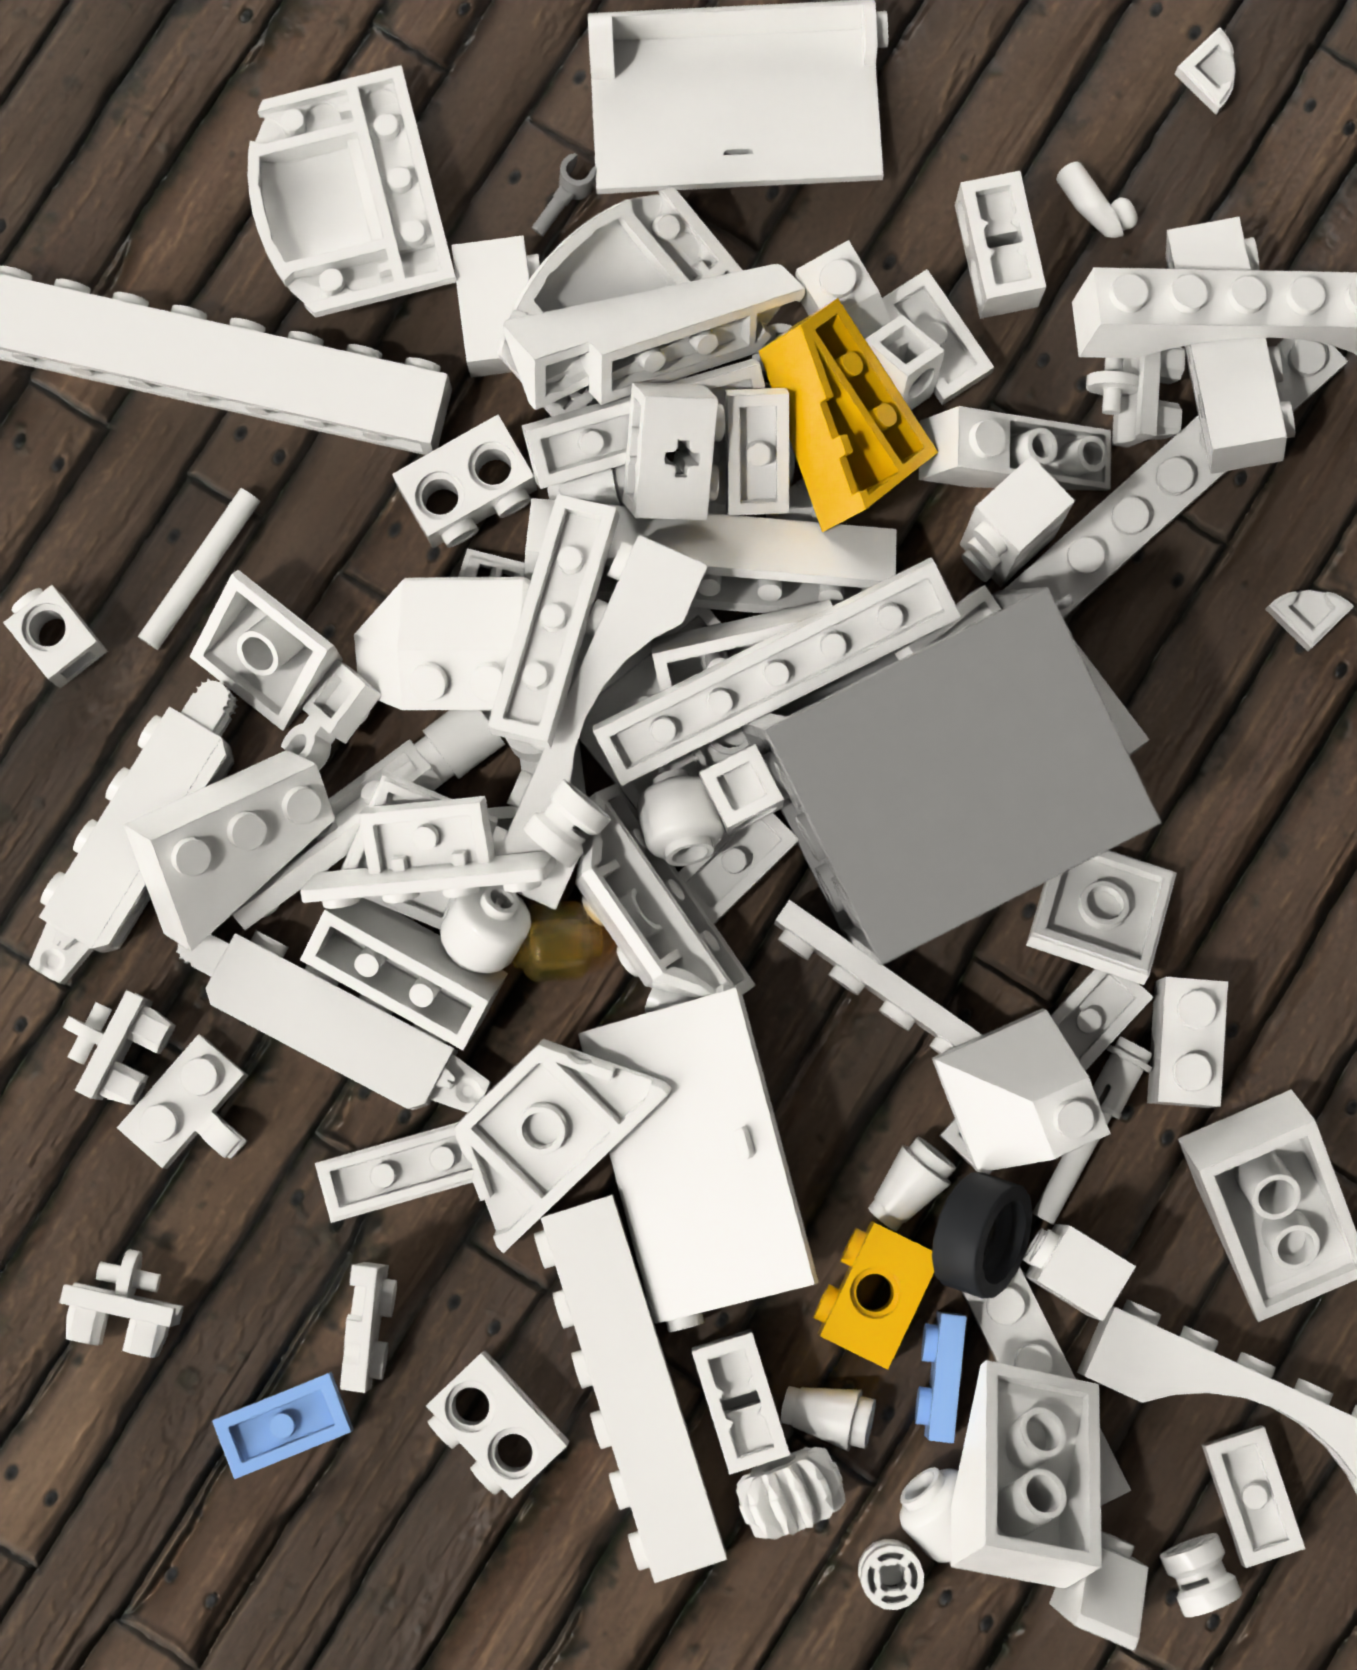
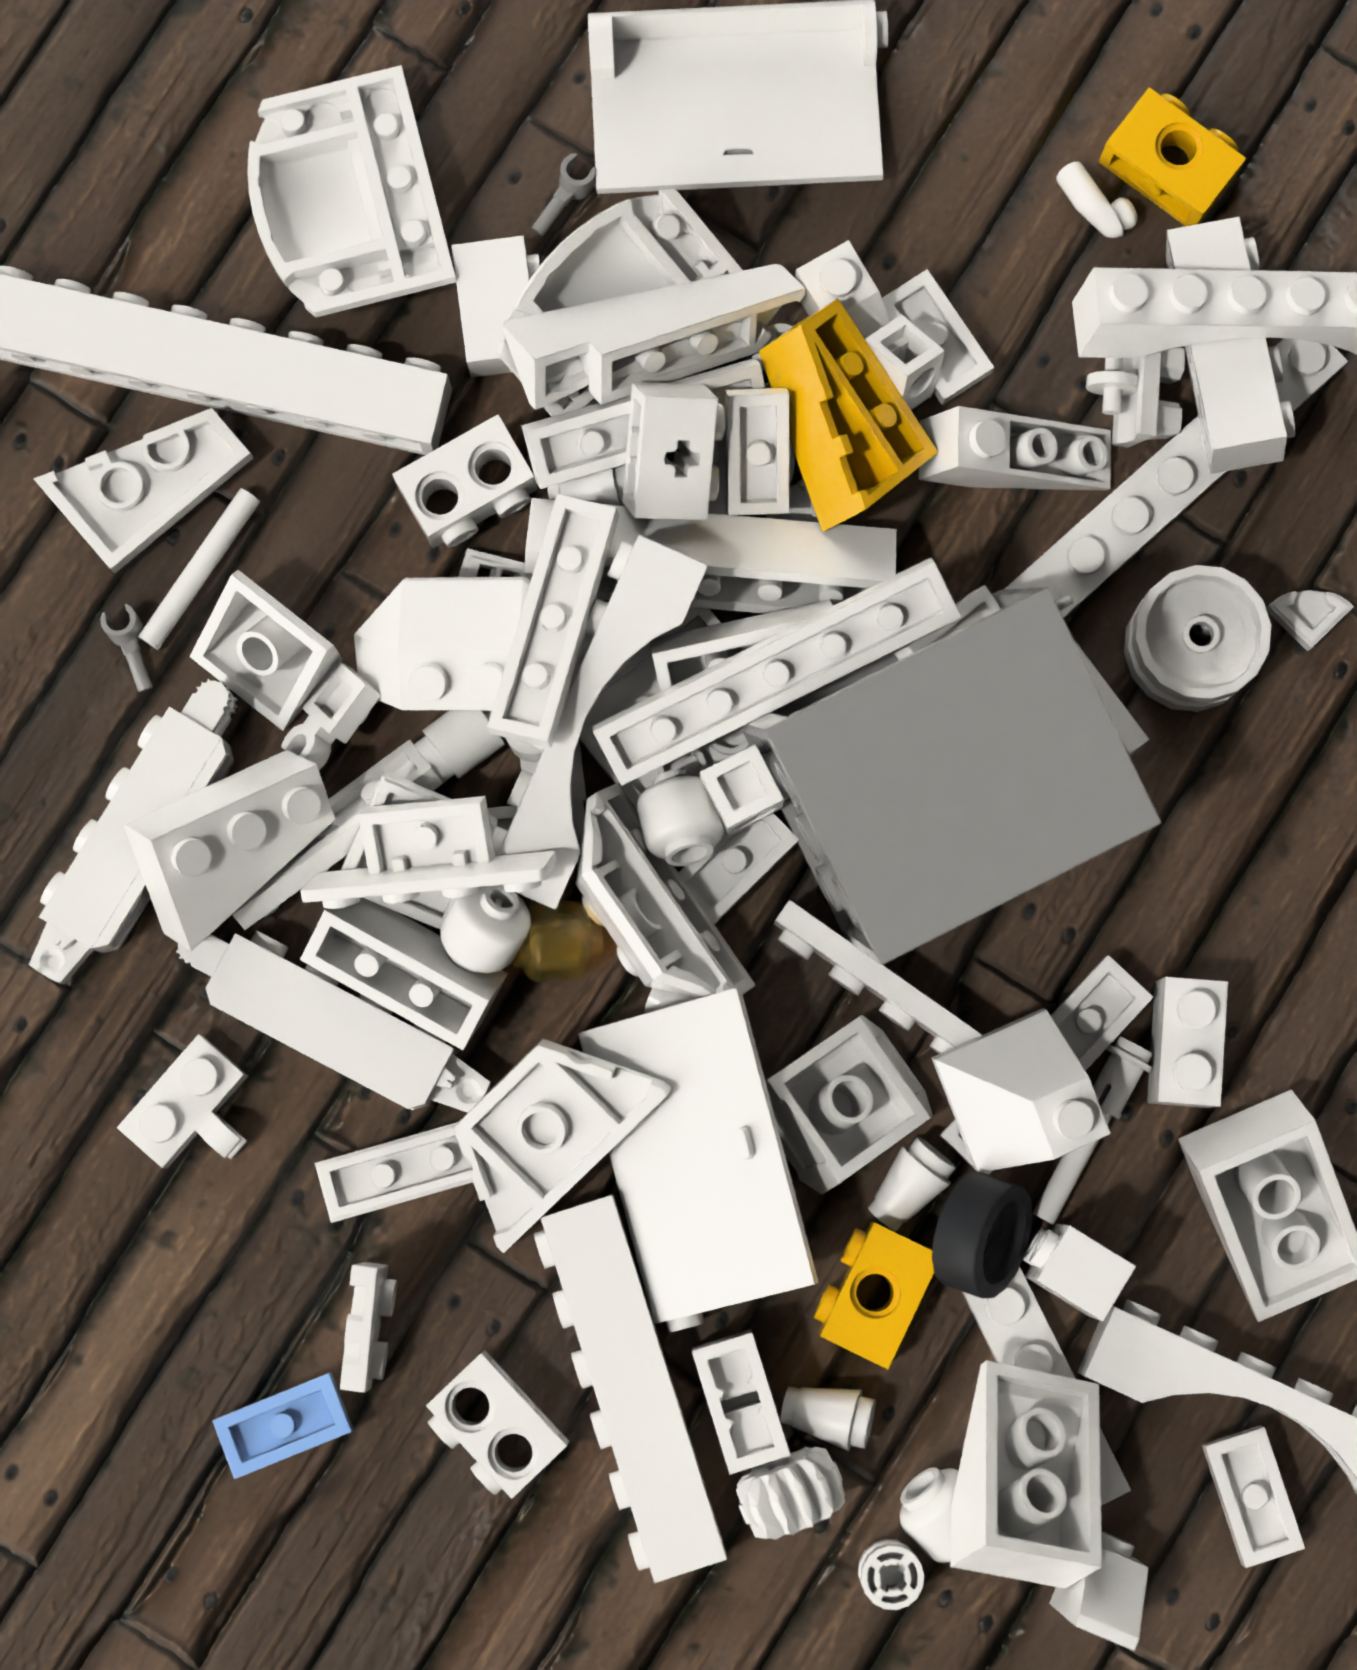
(70, 655): white brick -> none
(92, 1305): white hips -> none
(128, 641): none -> light grey hand
(131, 1023): white hips -> none
(144, 488): none -> white wing
(567, 823): white wheel -> none
(845, 1104): none -> white slope
(938, 1403): light blue plate -> none
(1000, 244): white brick -> none
(1014, 523): white brick -> none
(1105, 914): white plate -> none
(1180, 190): none -> yellow brick
(1200, 1575): white wheel -> none
(1210, 71): white tile -> none
(1218, 610): none -> white wheel

